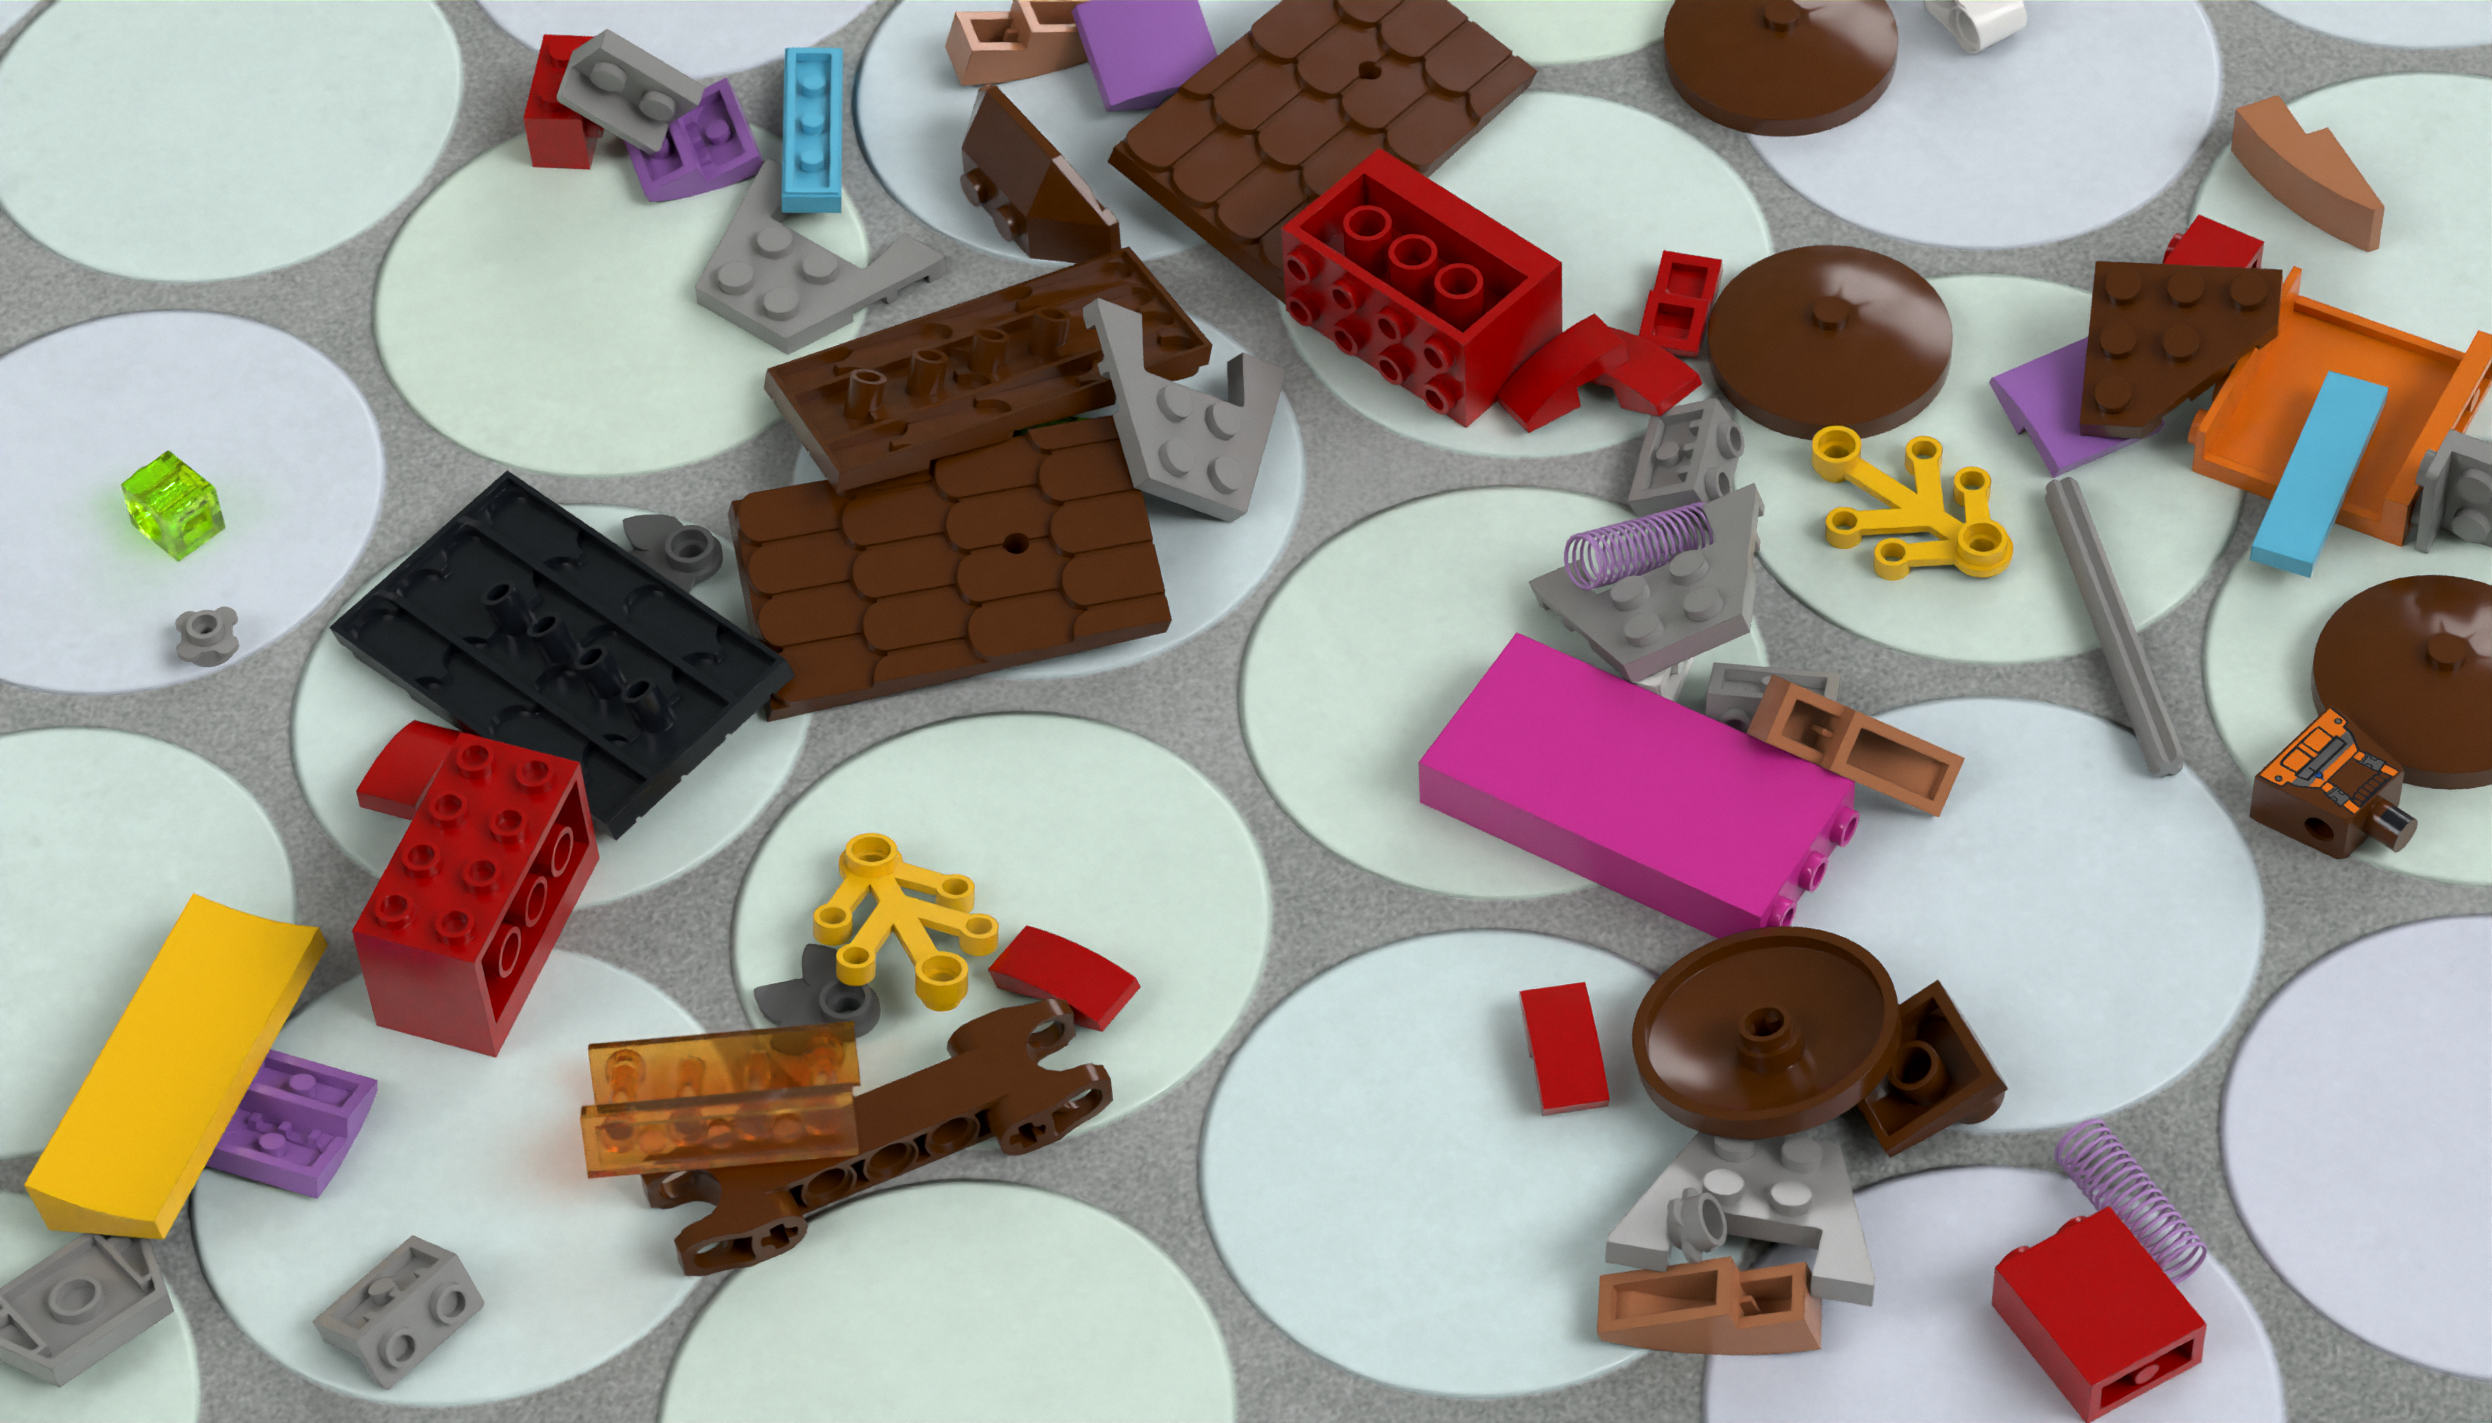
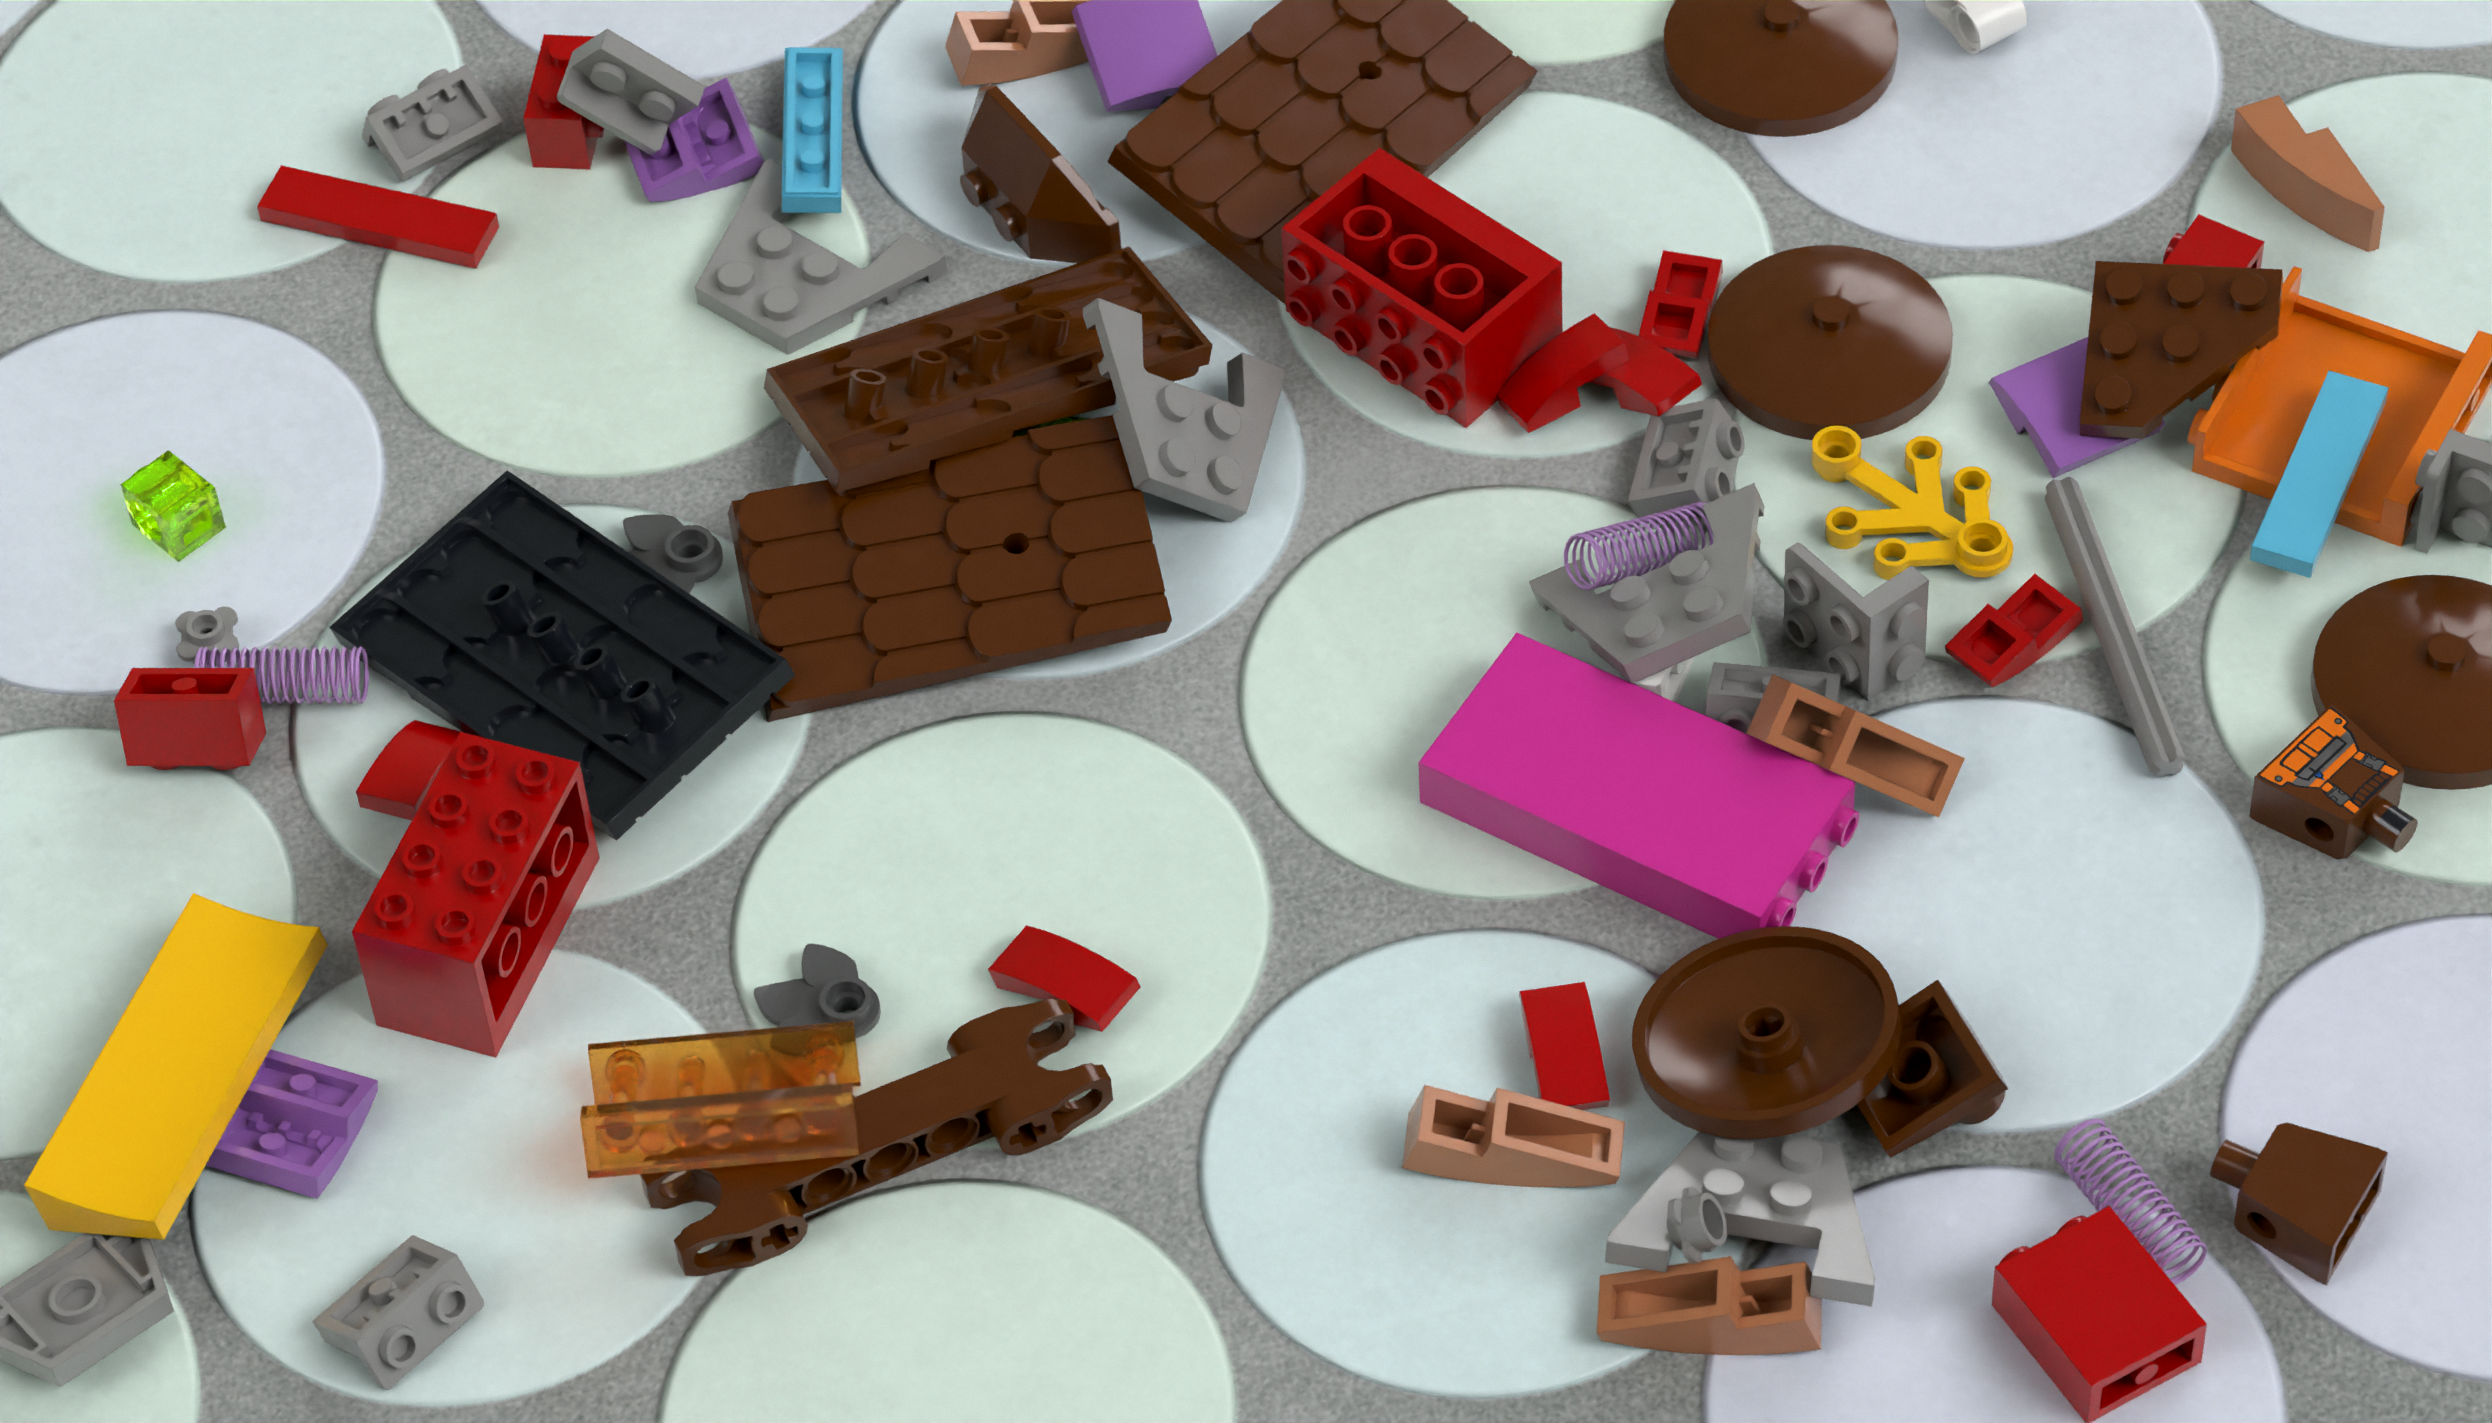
(190, 717): none -> red brick
(352, 671): none -> lavender piece
(378, 216): none -> red tile
(432, 122): none -> light grey bracket
(877, 867): yellow plant -> none
(1511, 1141): none -> nougat slope
(1862, 638): none -> light grey bracket
(2017, 634): none -> red slope
(2302, 1194): none -> reddish brown torso

